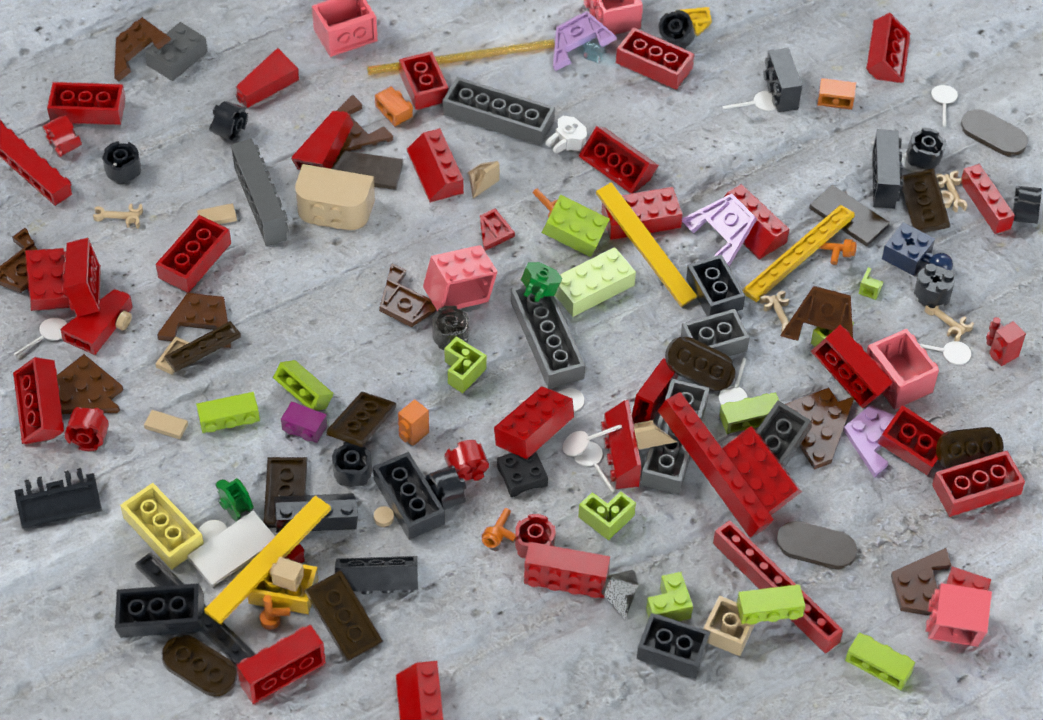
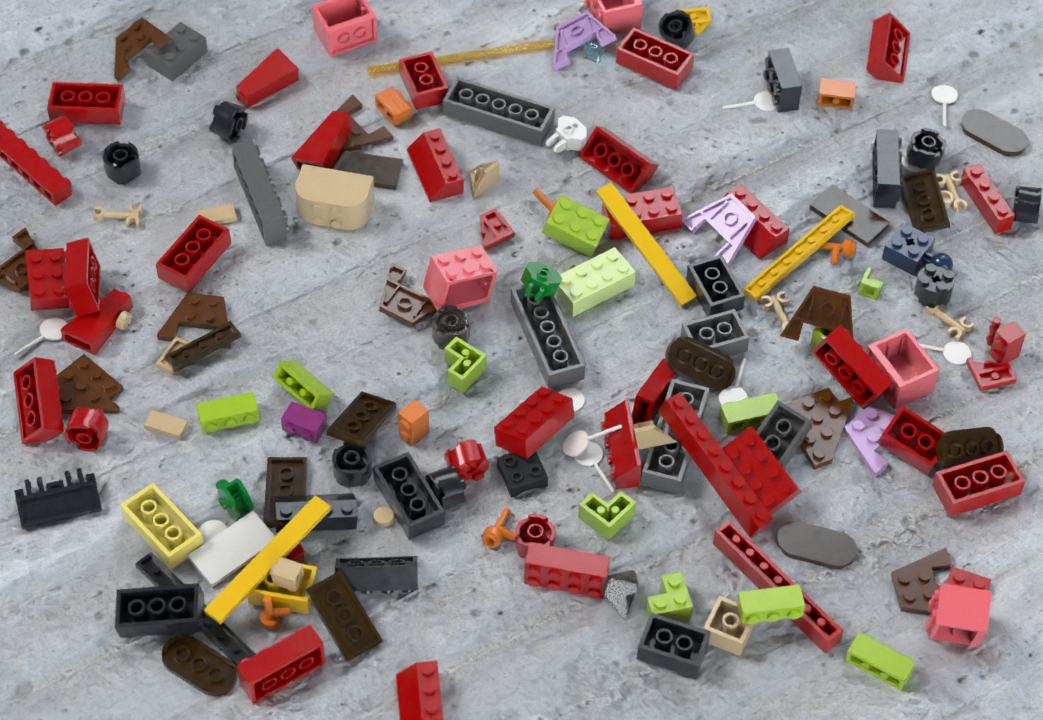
(991, 374): none -> red wing

